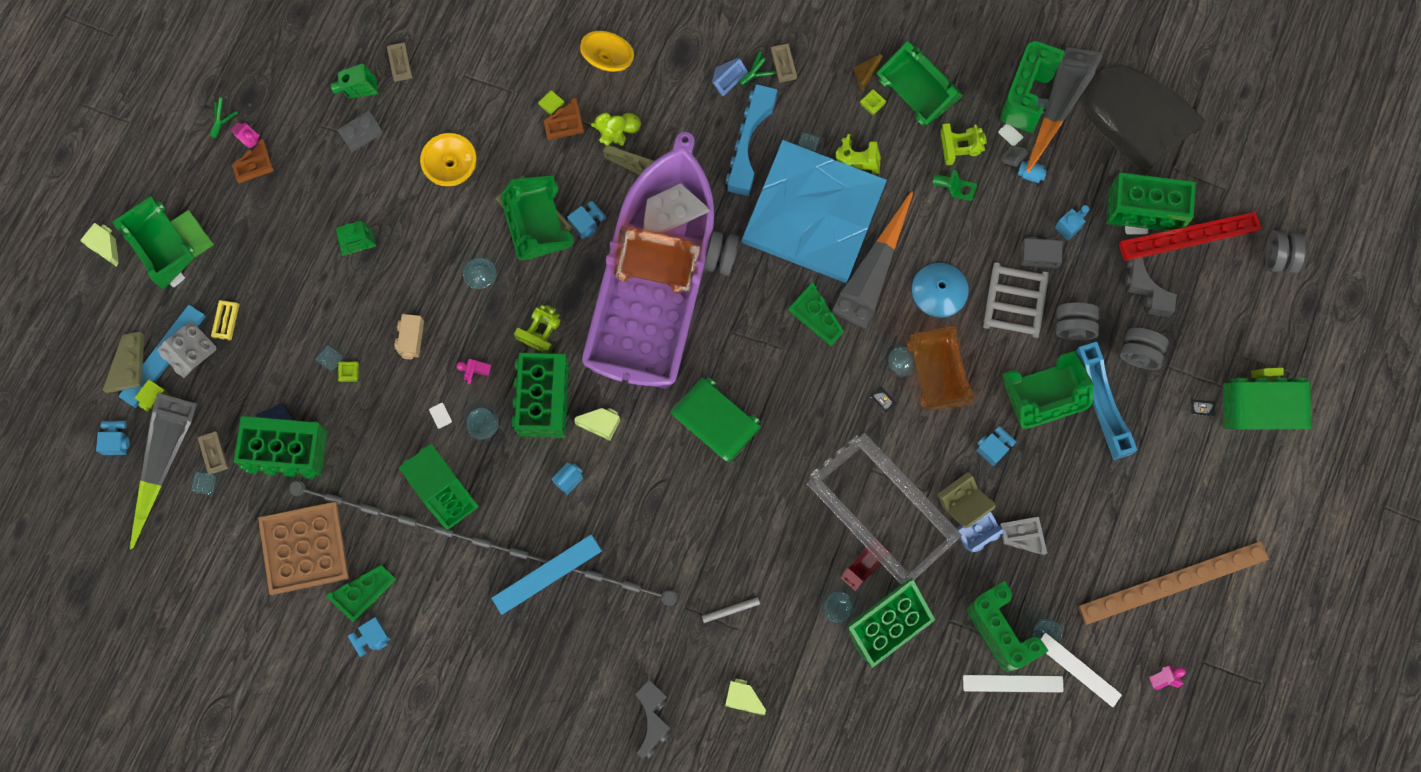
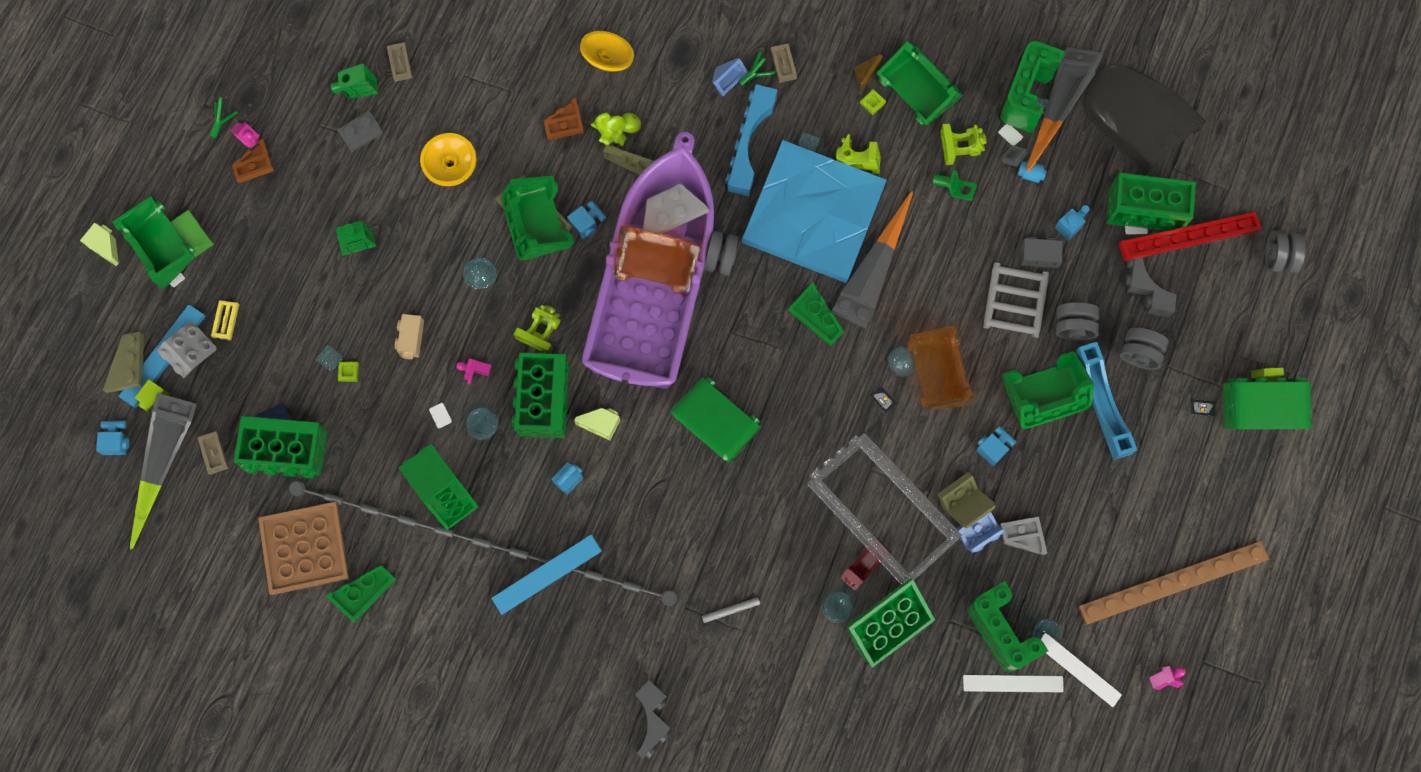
(203, 483): clear light blue tile -> none
(372, 634): dark azure brick -> none
(551, 103): lime tile -> none
(743, 698): yellowish green slope -> none
(932, 298): dark azure dish -> none

